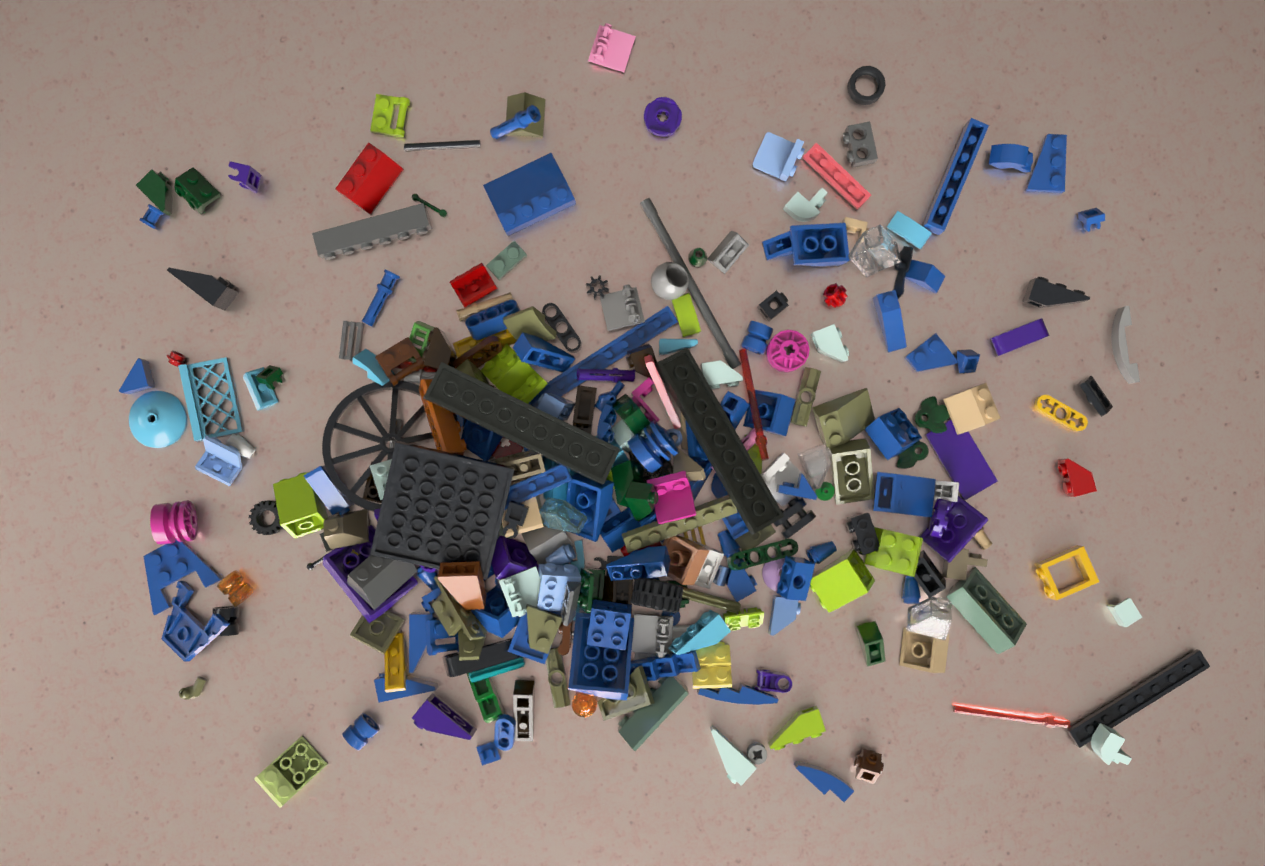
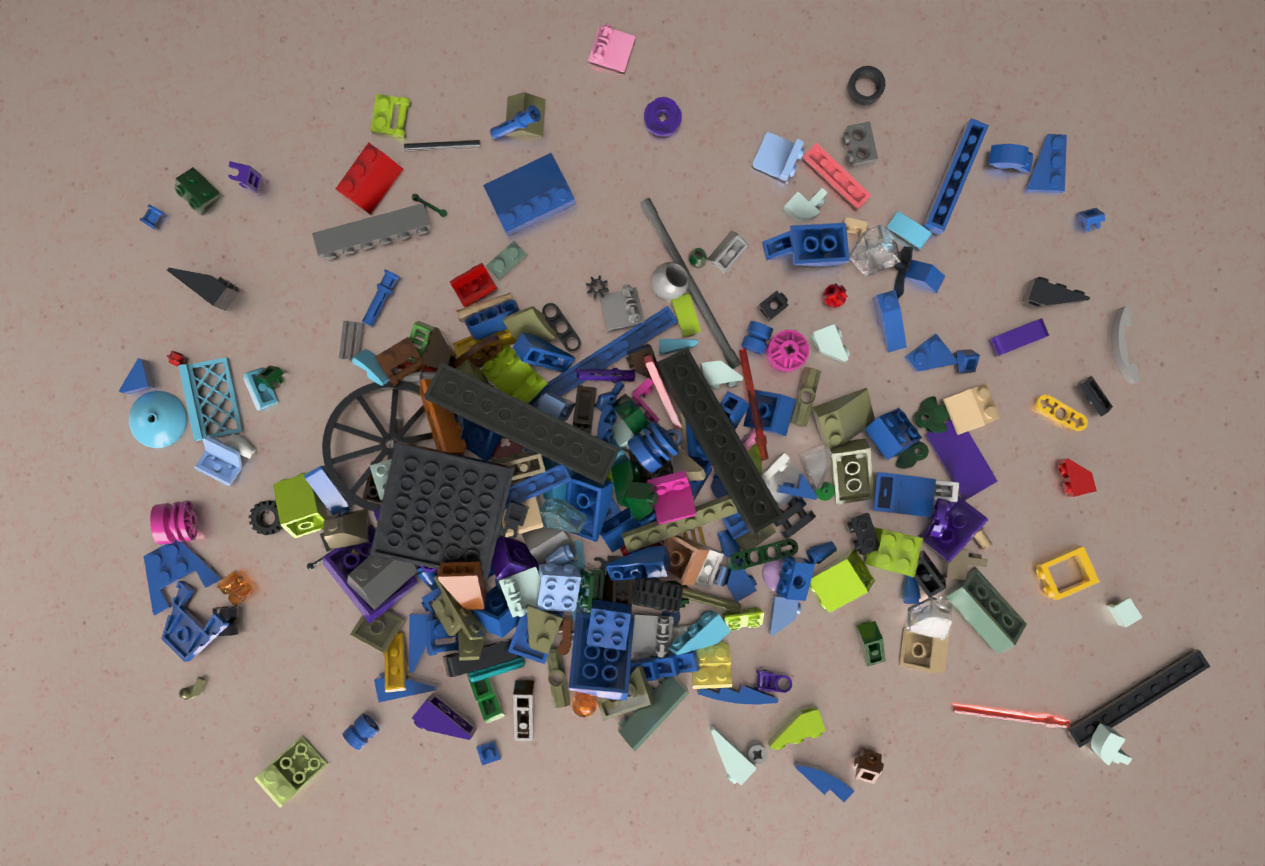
(158, 190): dark green slope -> none
(504, 730): plate -> none
(570, 602): dark grey slope -> none

